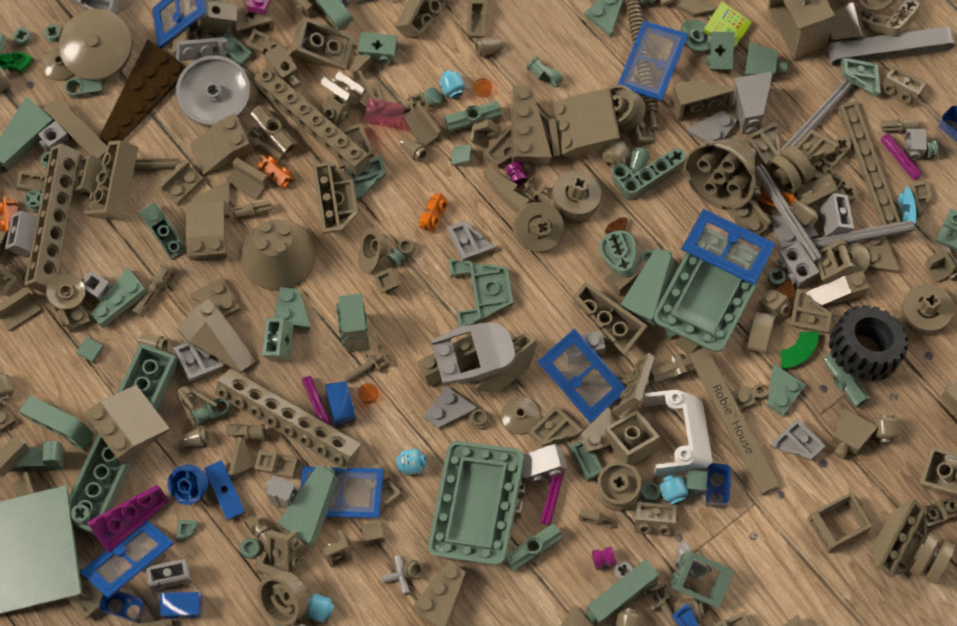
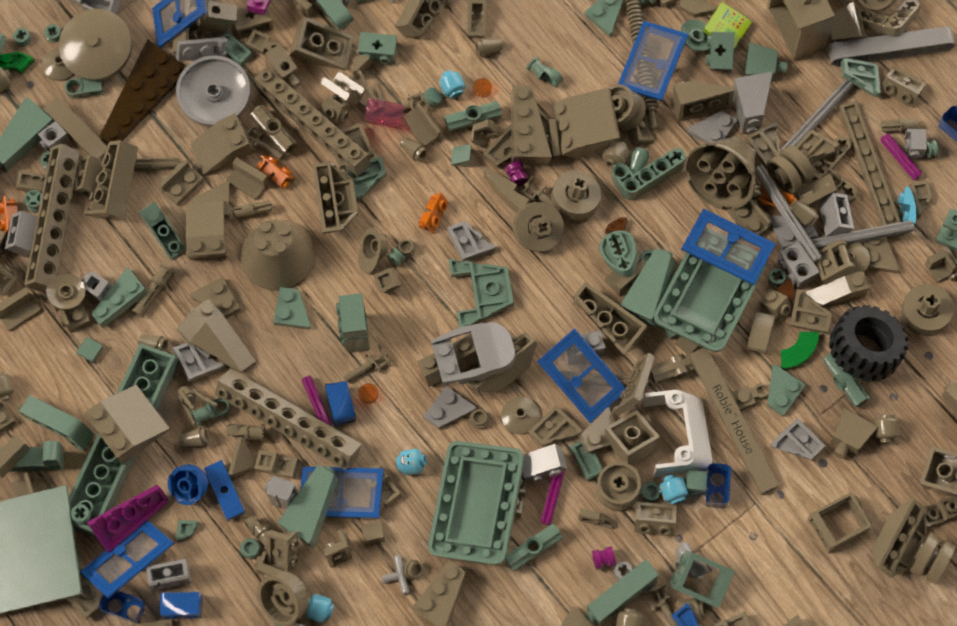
(277, 339): sand green brick -> none

